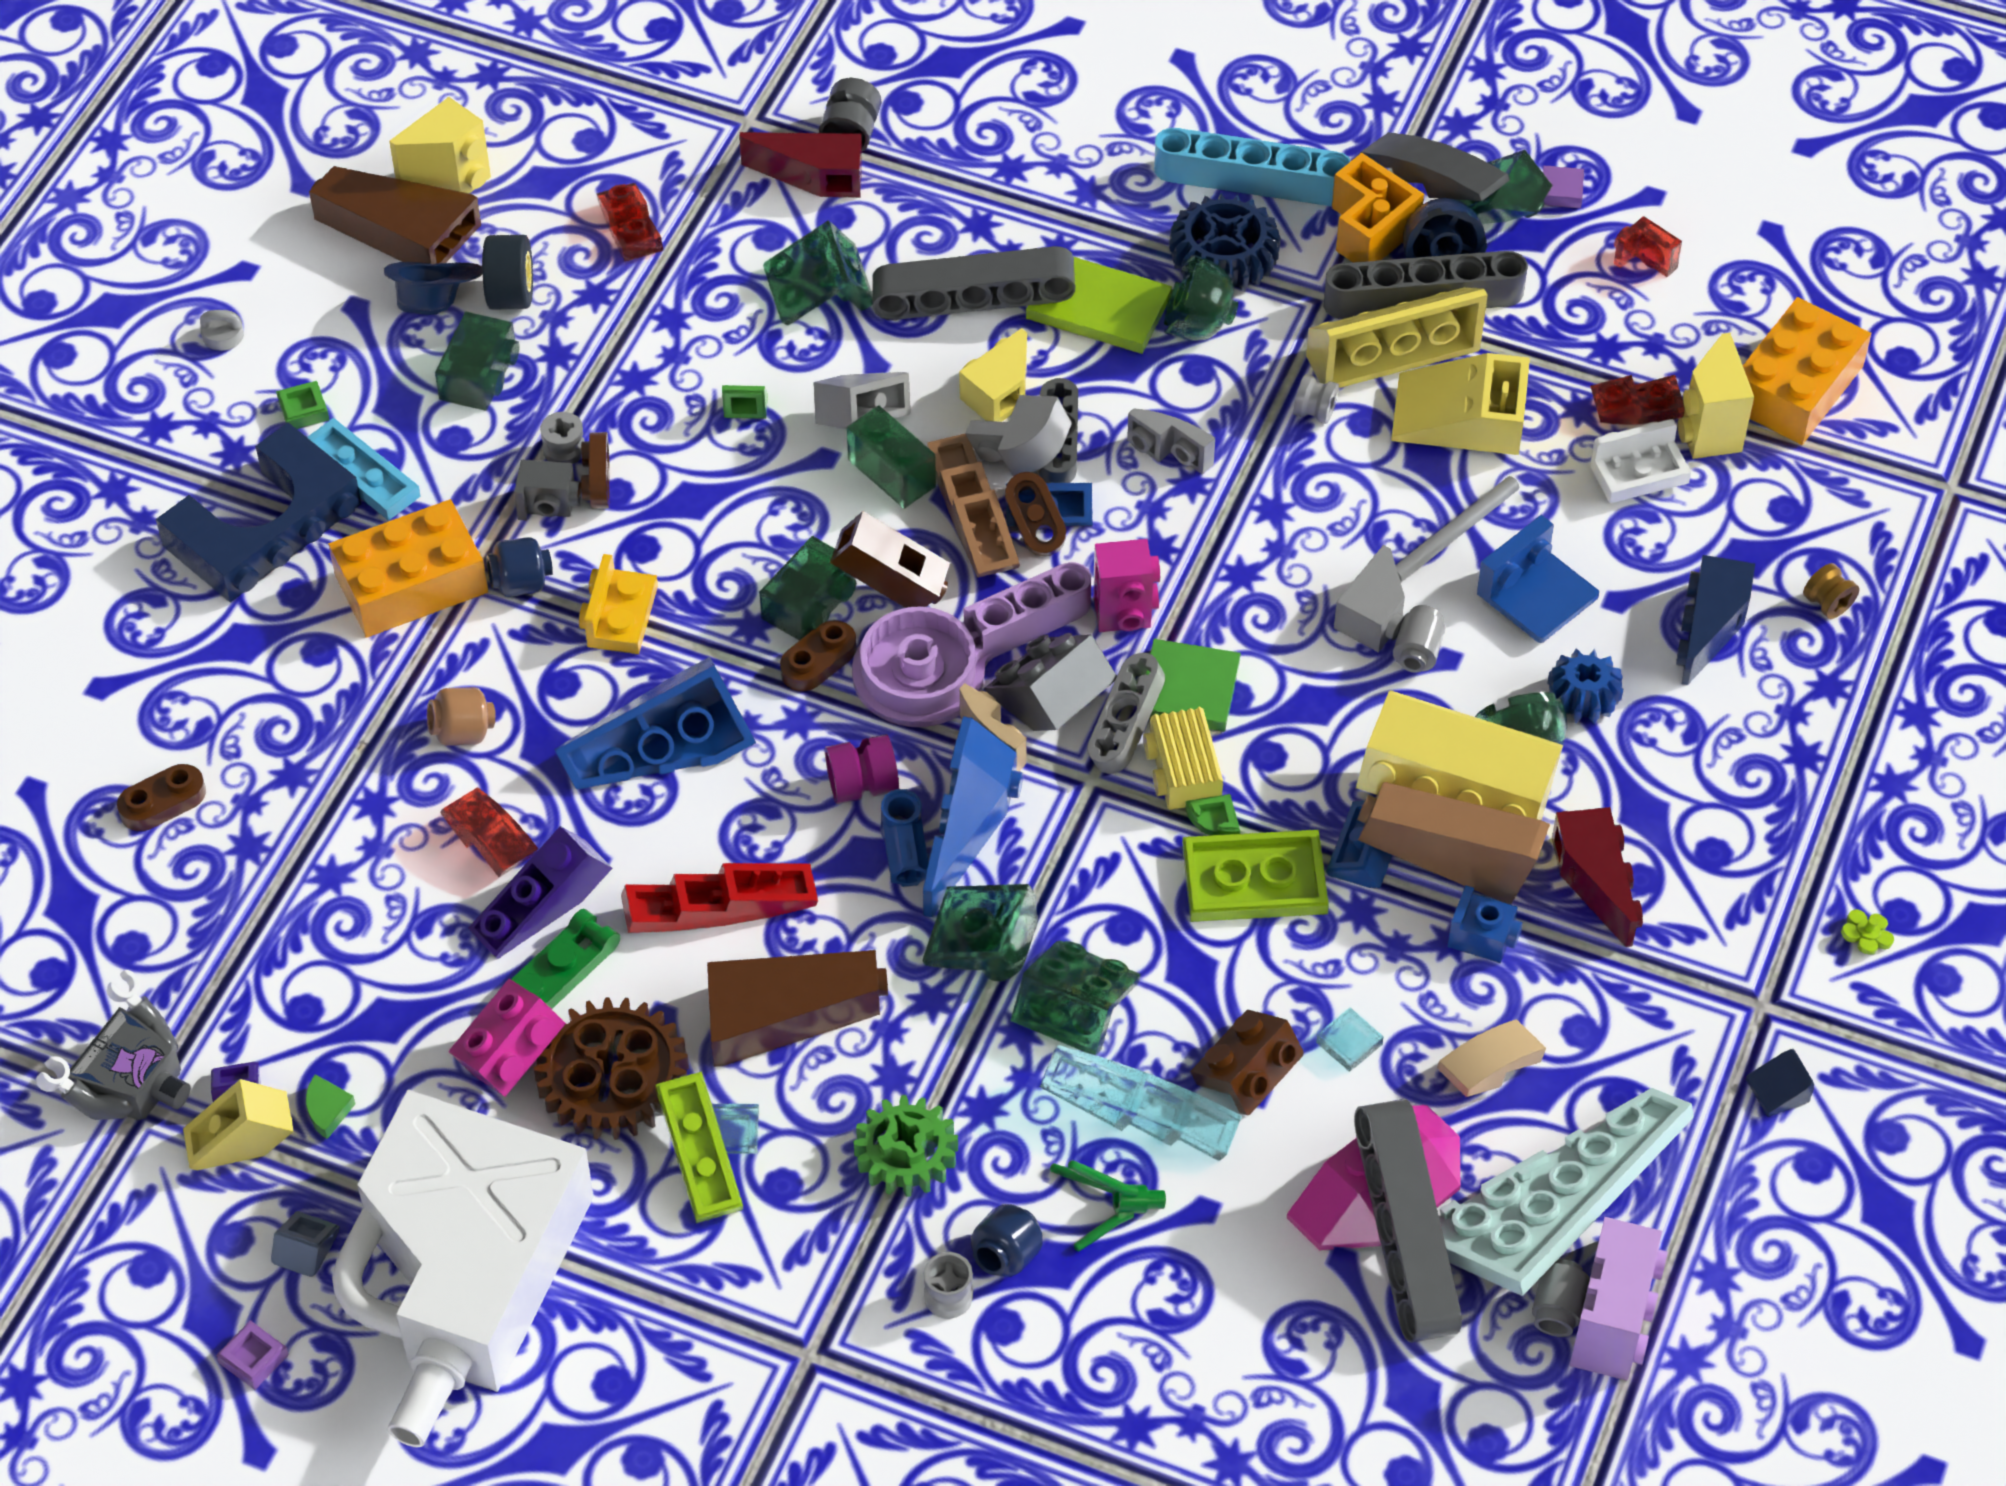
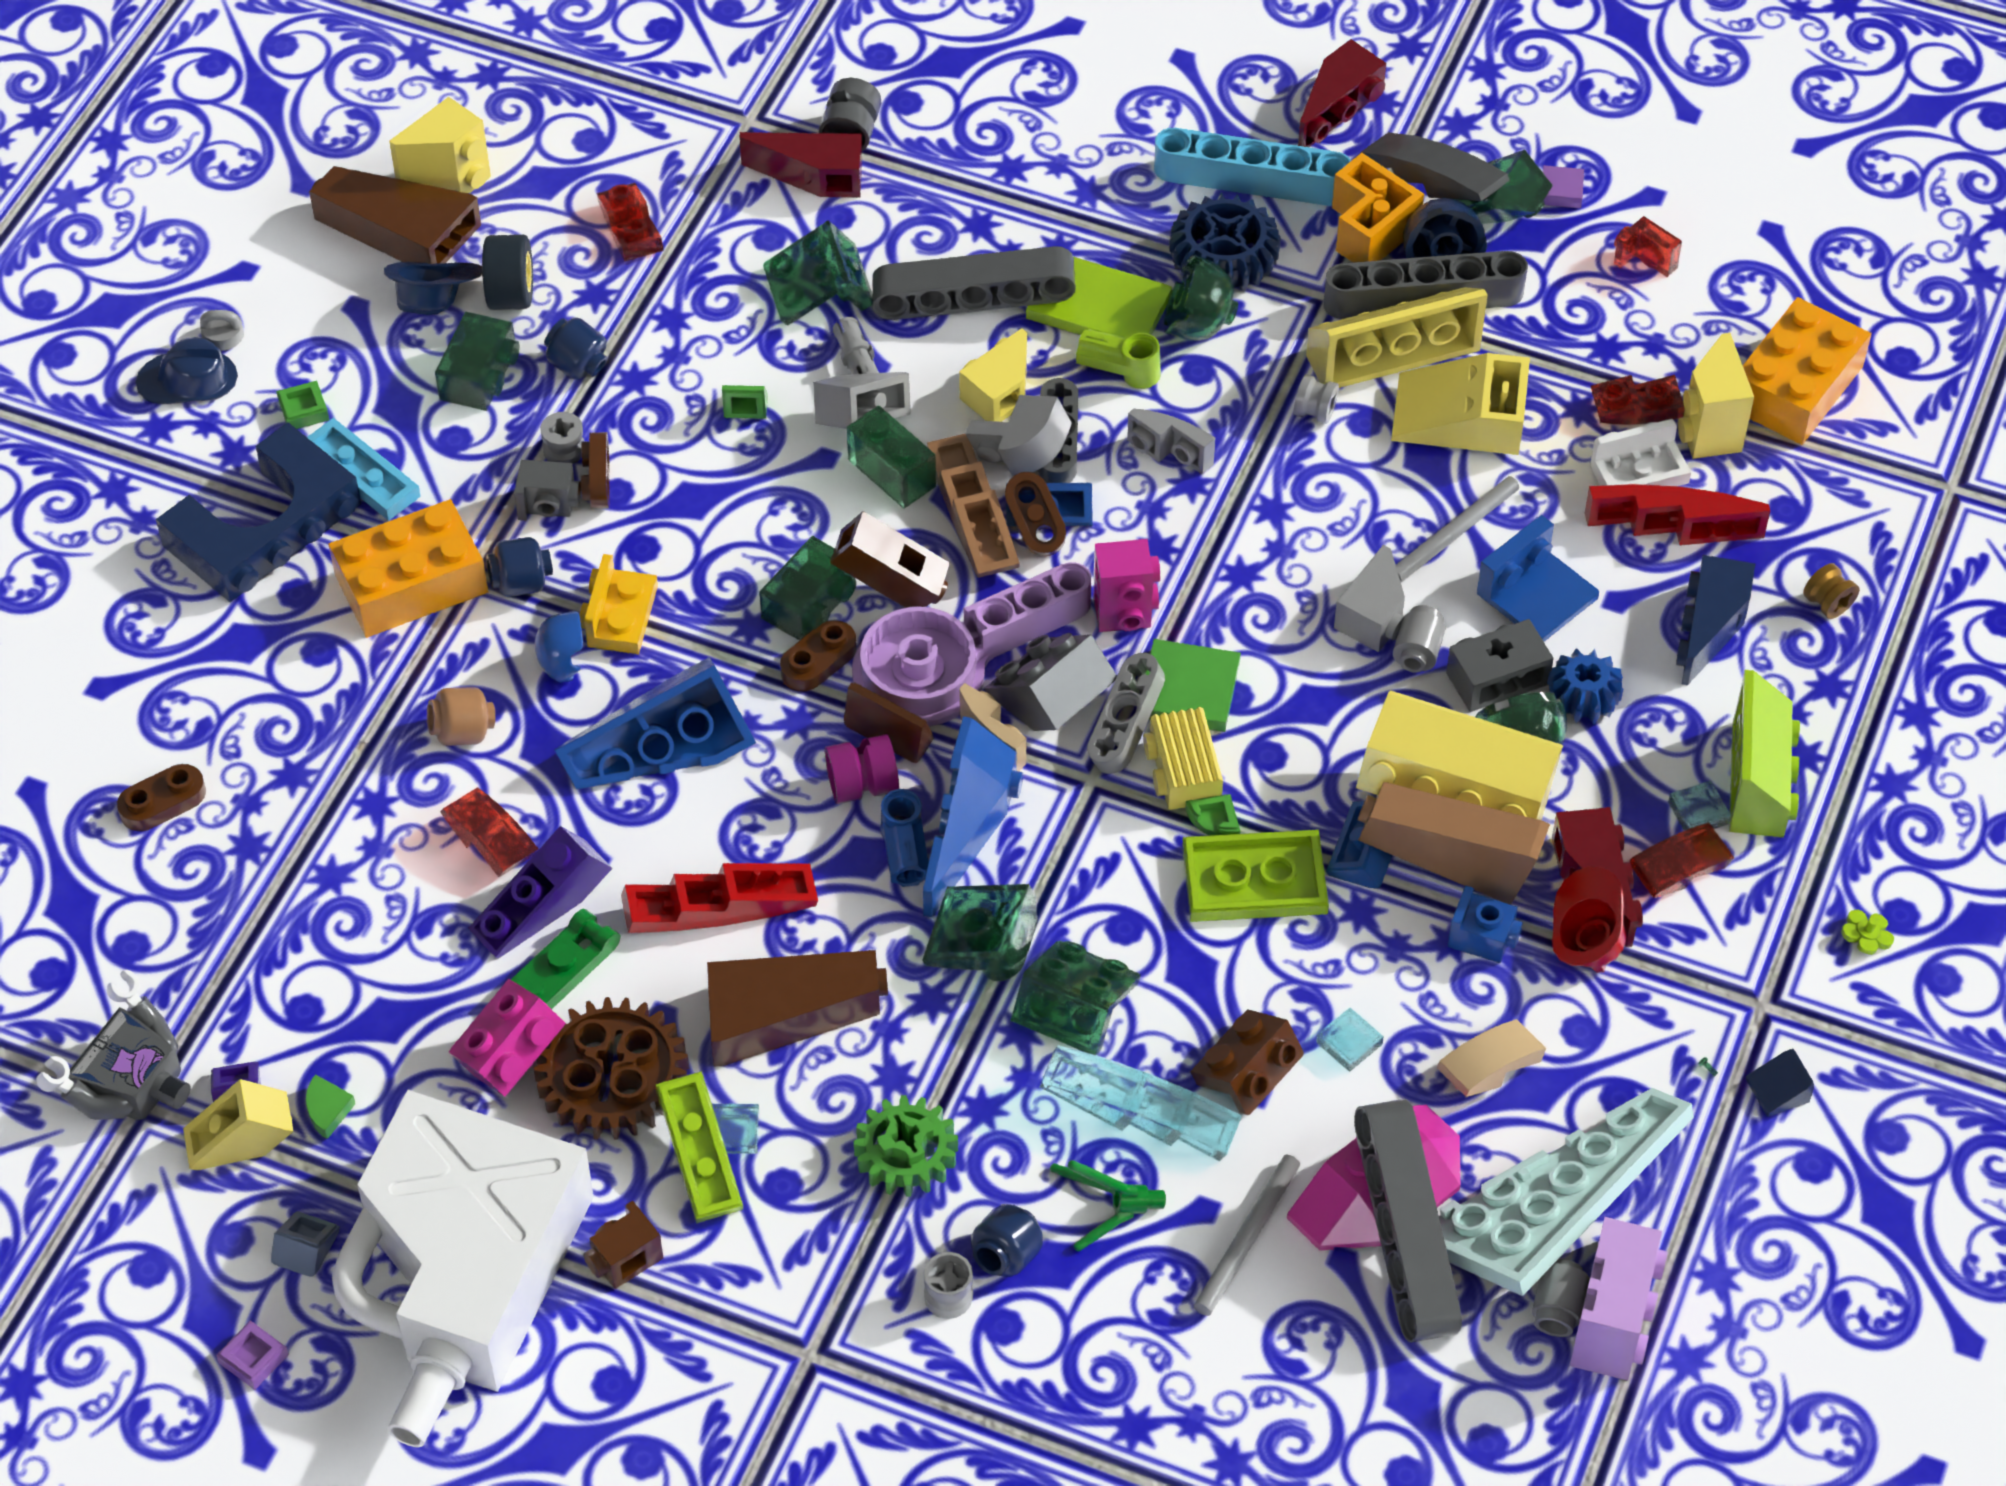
(187, 373): none -> dark blue piece
(556, 643): none -> blue hair
(576, 348): none -> dark blue head
(624, 1247): none -> reddish brown brick
(855, 352): none -> light grey pin
(876, 716): none -> reddish brown slope
(1133, 357): none -> lime piece
(1247, 1235): none -> light grey bar
(1343, 86): none -> dark red slope
(1499, 665): none -> dark grey brick
(1589, 919): none -> red piece
(1680, 859): none -> clear red slope
(1691, 513): none -> red slope
(1698, 806): none -> clear light blue tile
(1704, 1062): none -> clear green piece
(1763, 760): none -> lime slope

